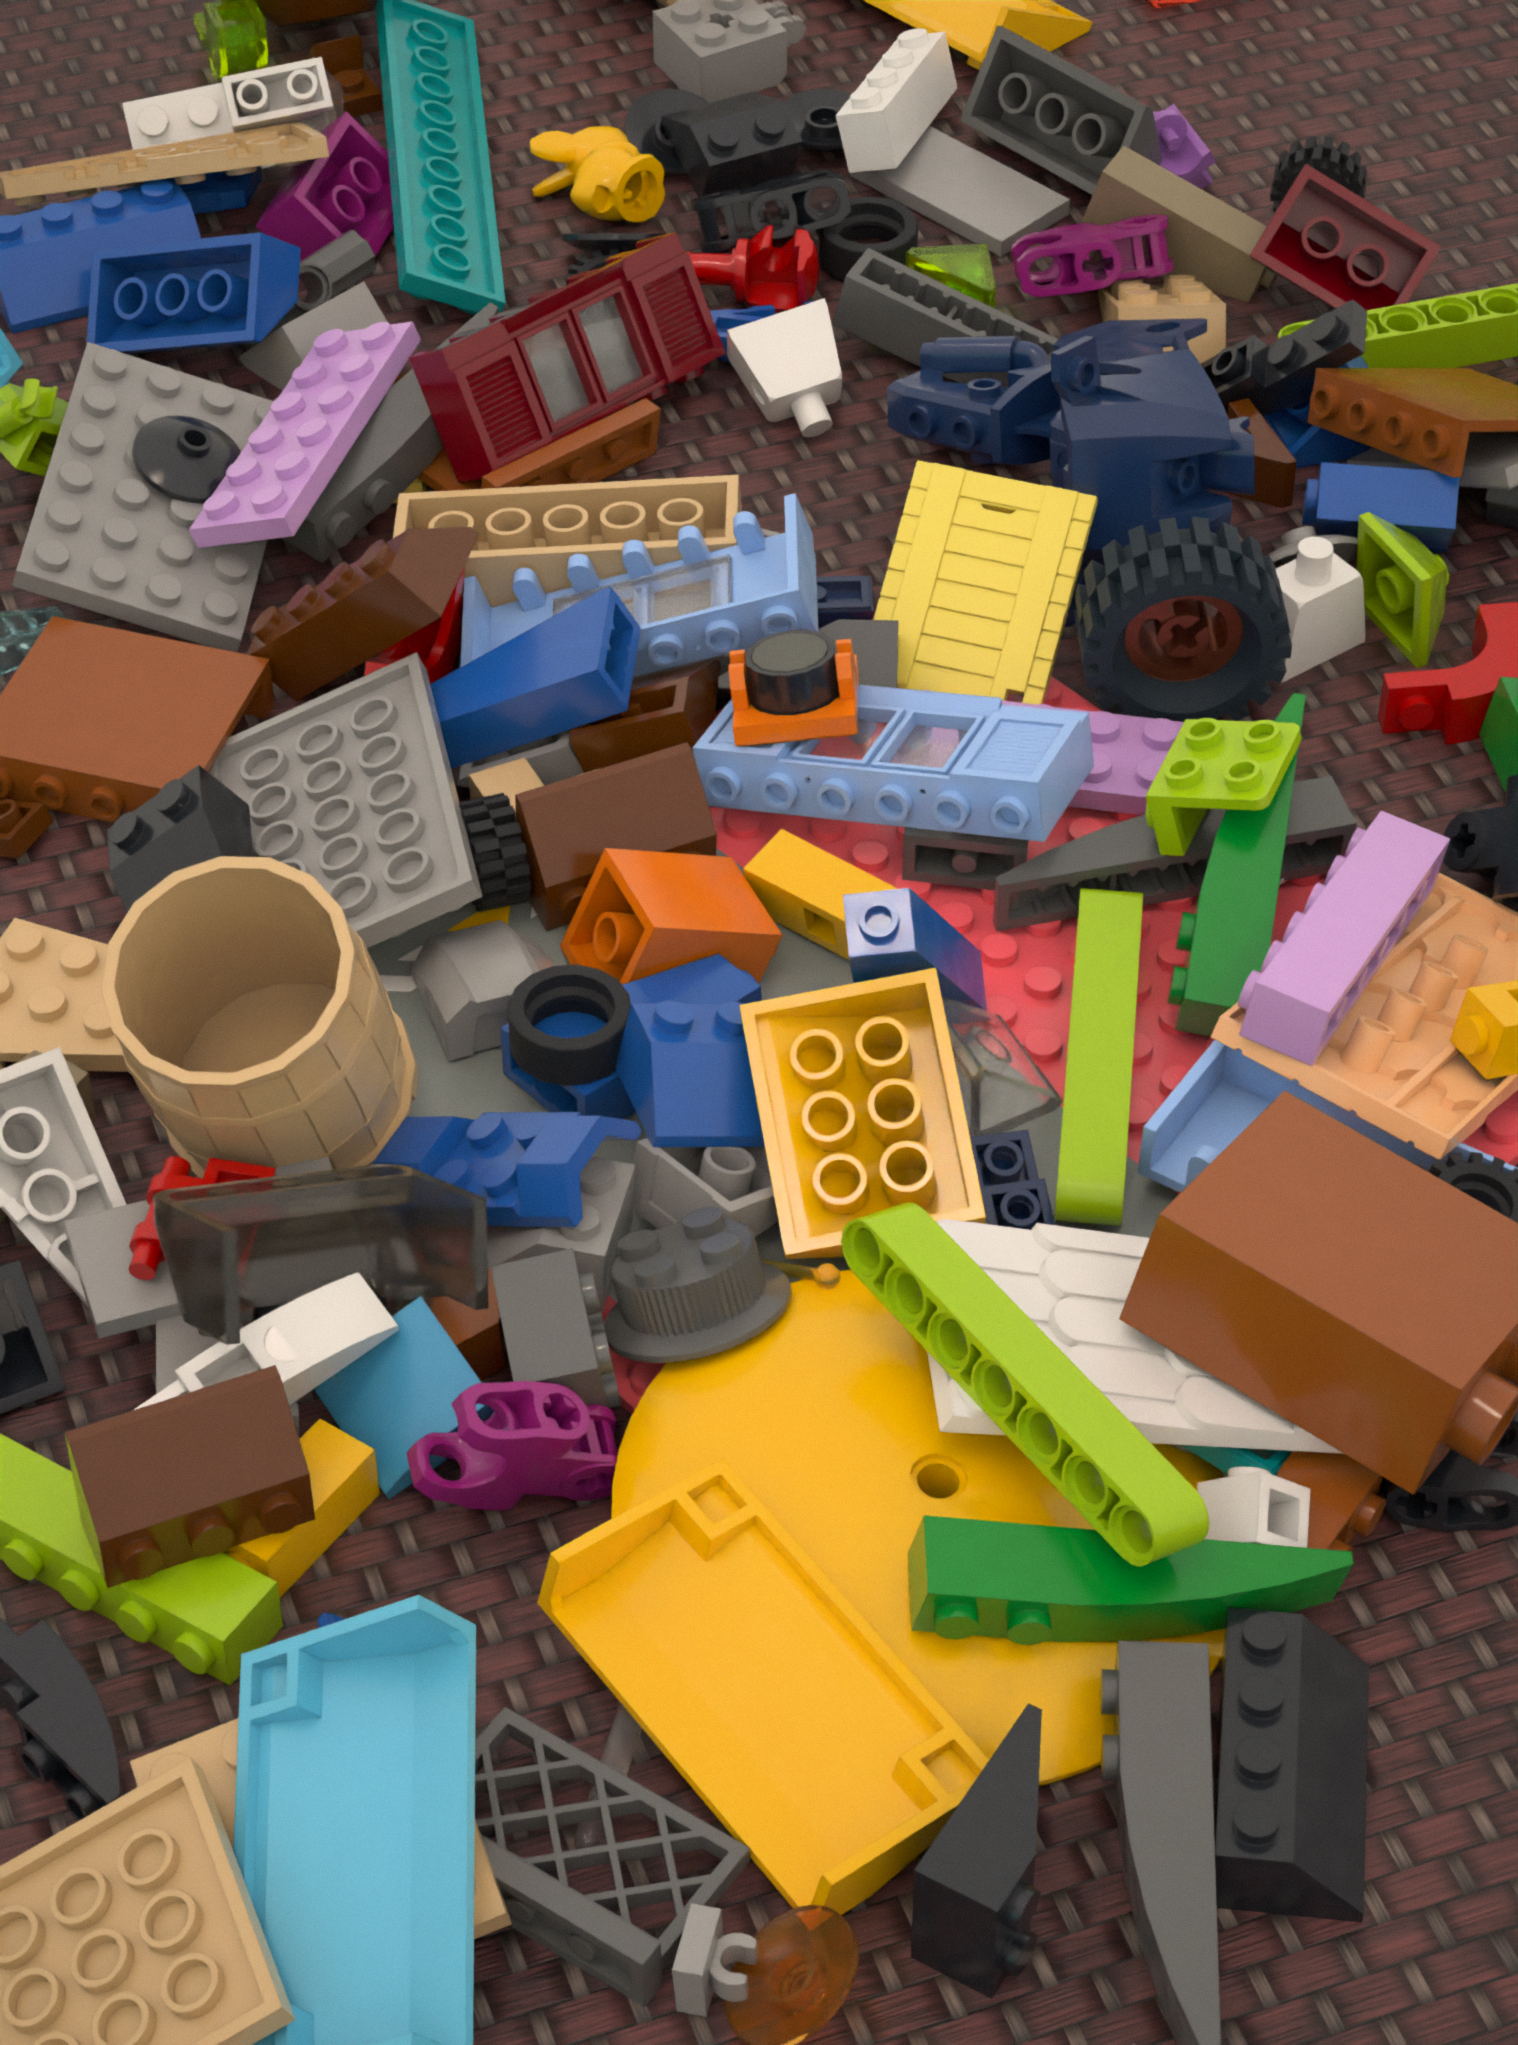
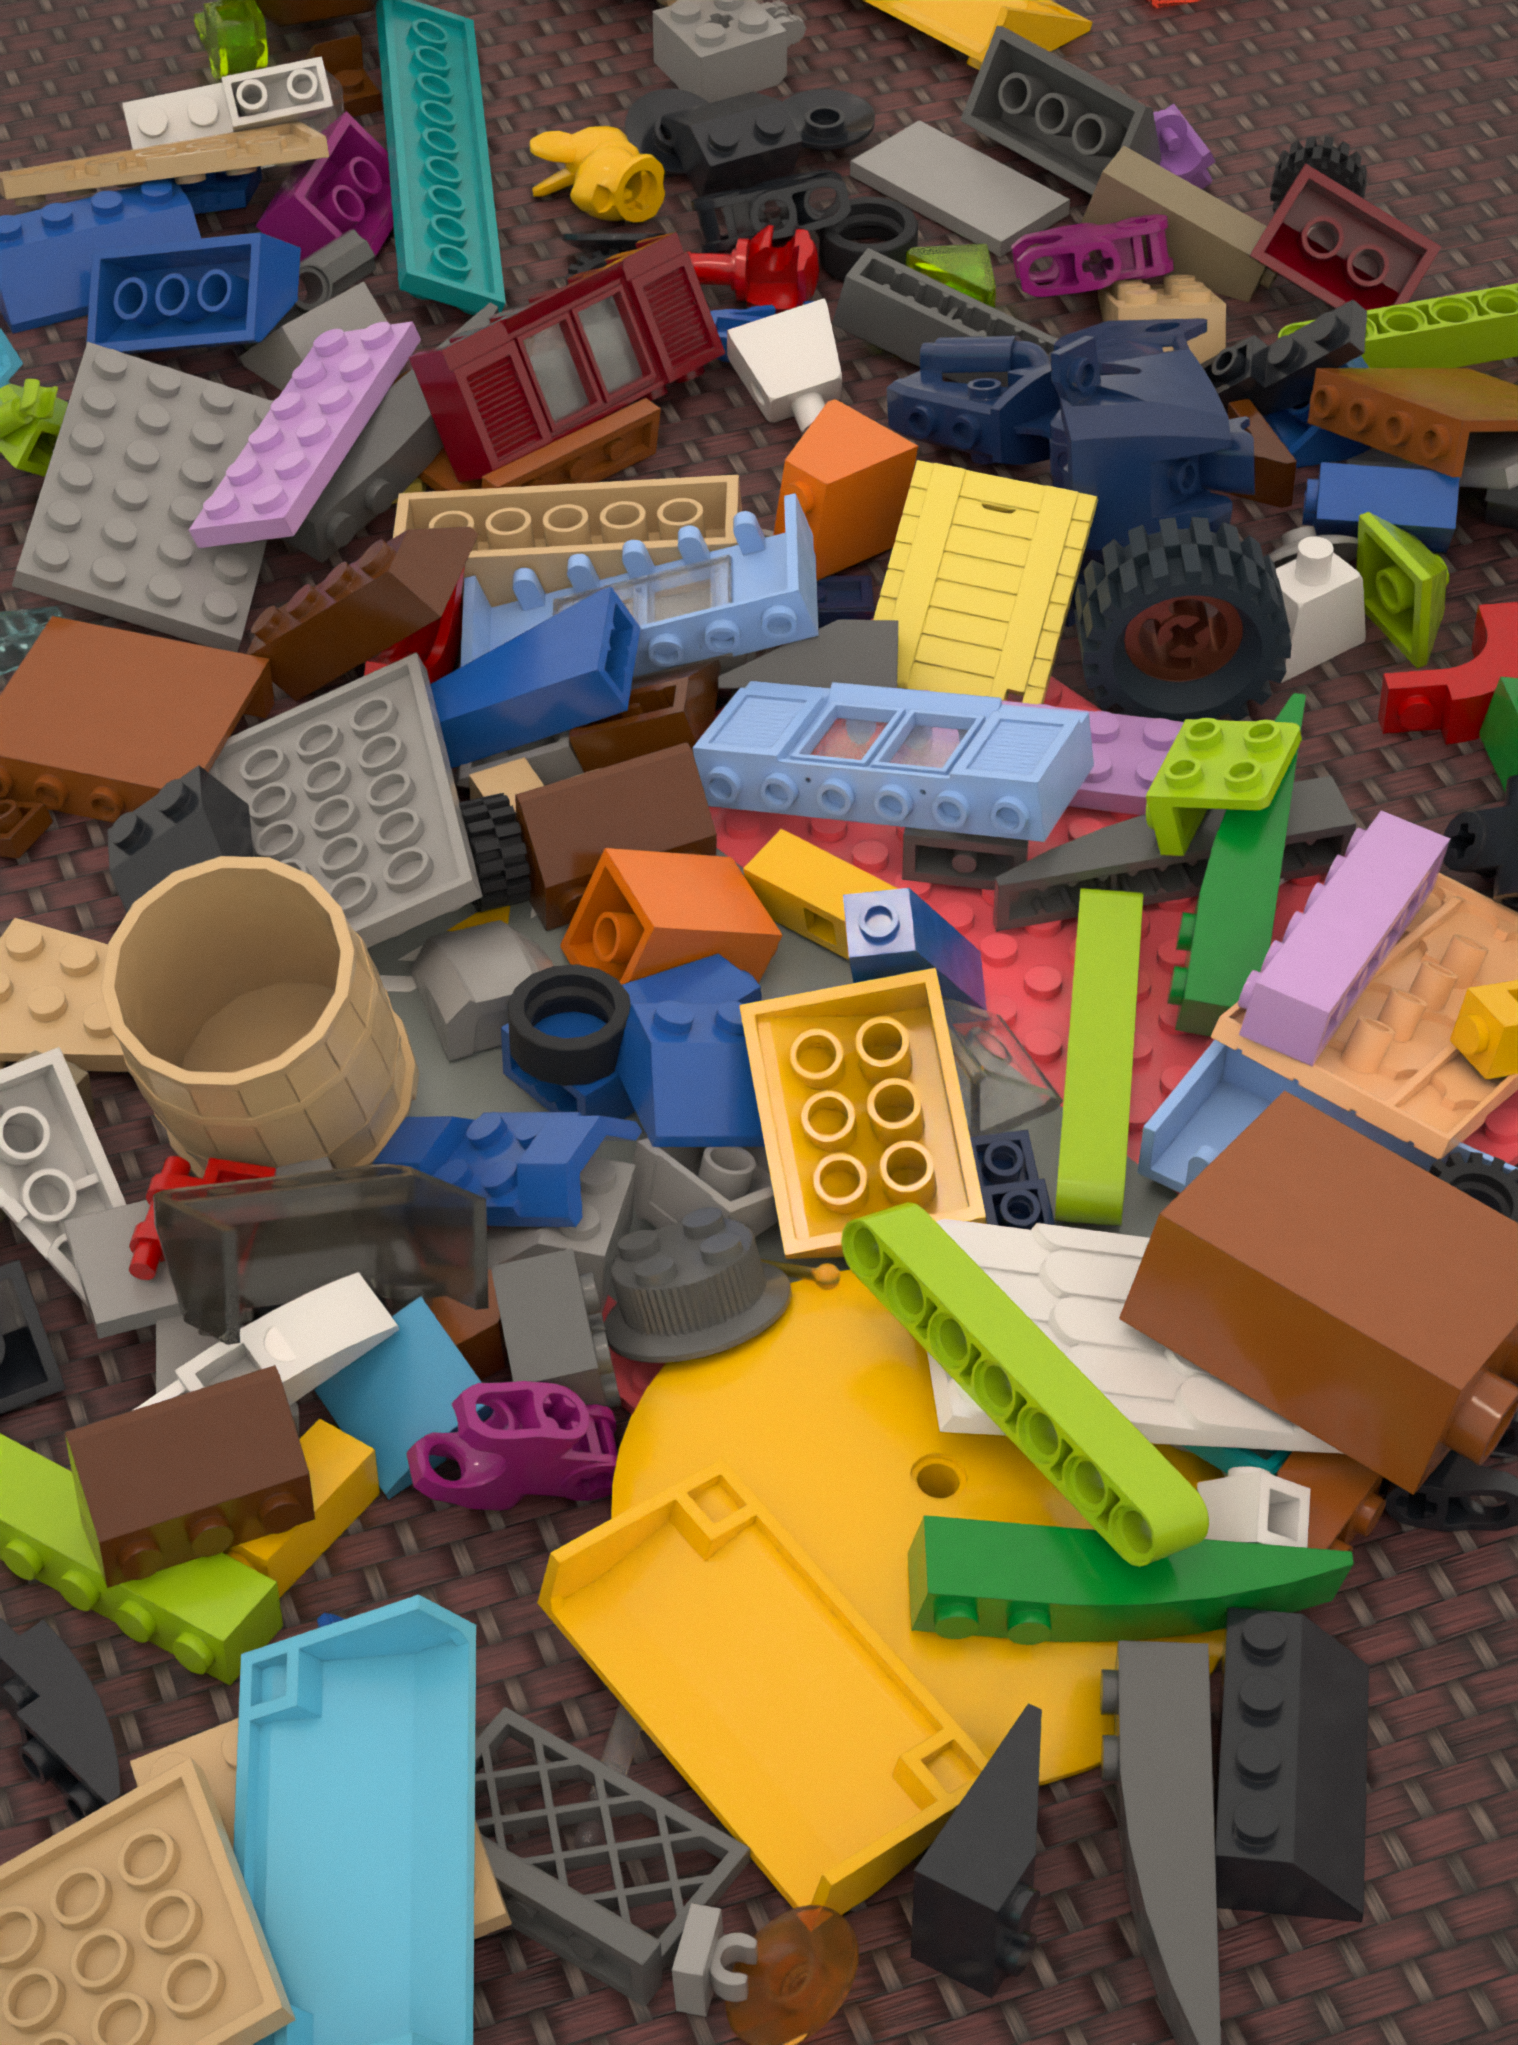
(183, 456): black dish -> none
(794, 689): piece -> none
(849, 485): none -> orange slope
(896, 101): white brick -> none

